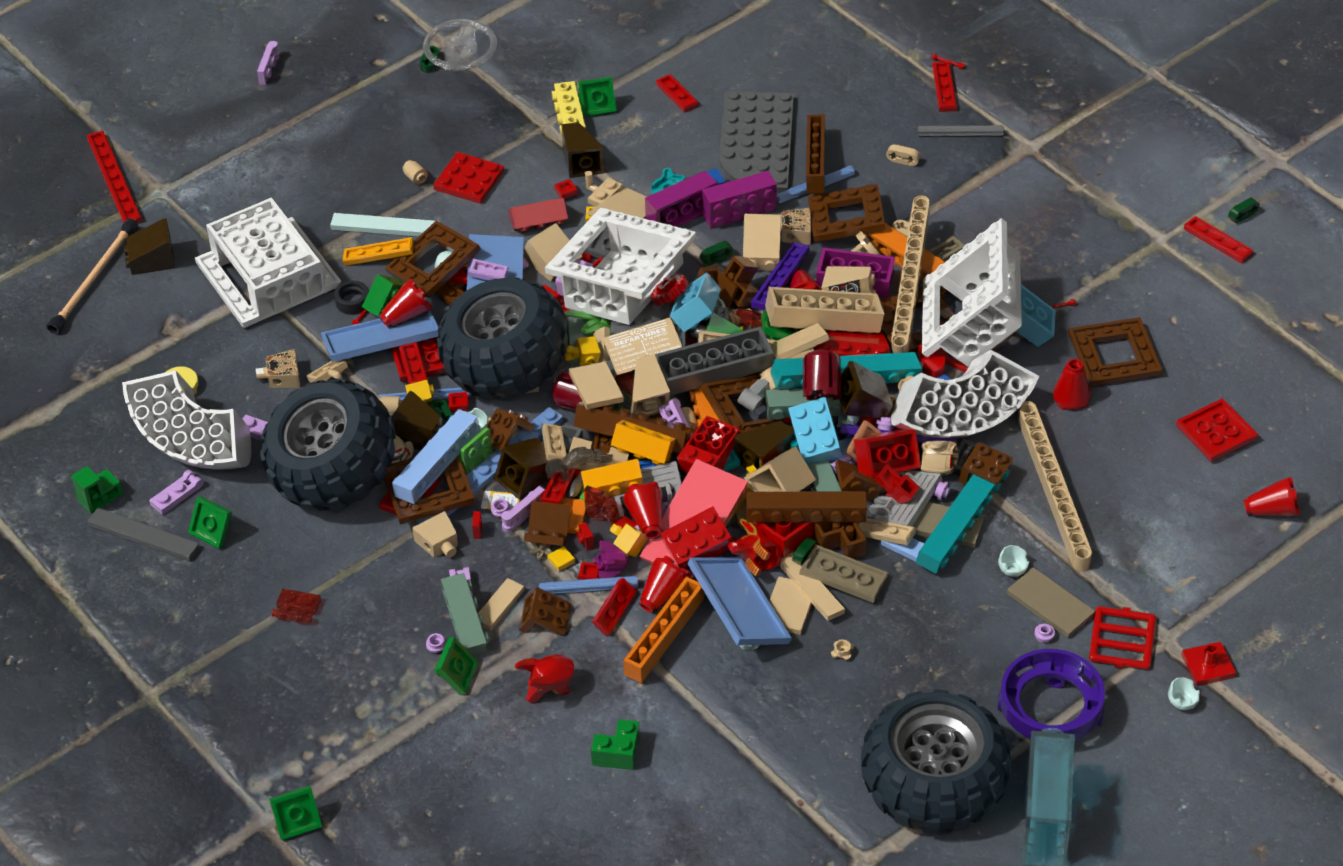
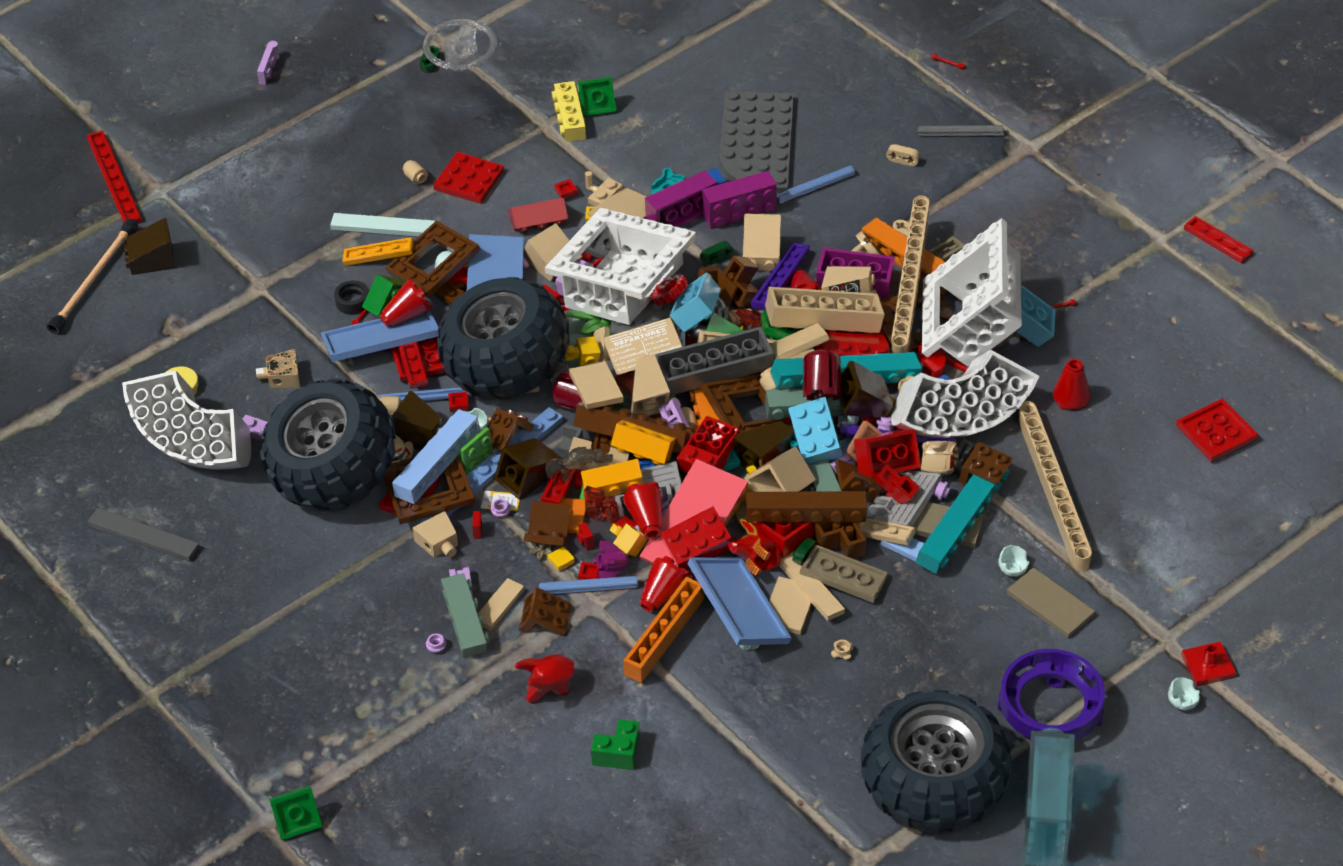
(95, 490): green brick -> none
(176, 492): lavender plate -> none
(210, 522): green tile -> none
(273, 283): white plate -> none
(298, 602): clear red plate -> none
(329, 370): tan plate -> none
(422, 389): yellow brick -> none
(445, 413): dark green beam -> none
(456, 666): green tile -> none
(487, 270): lavender plate -> none
(521, 510): lavender plate -> none
(553, 441): tan tile -> none
(575, 487): flat silver bar -> none
(581, 151): dark brown slope -> none
(614, 606): red plate -> none
(677, 93): red tile -> none
(752, 397): light grey piece -> none
(796, 226): tan torso -> none
(815, 154): reddish brown brick -> none
(820, 203): reddish brown plate -> none
(944, 86): red tile -> none
(1044, 633): lavender plate -> none
(1097, 642): red bar -> none
(1146, 361): reddish brown plate -> none
(1243, 210): dark green beam -> none
(1274, 500): red cone -> none

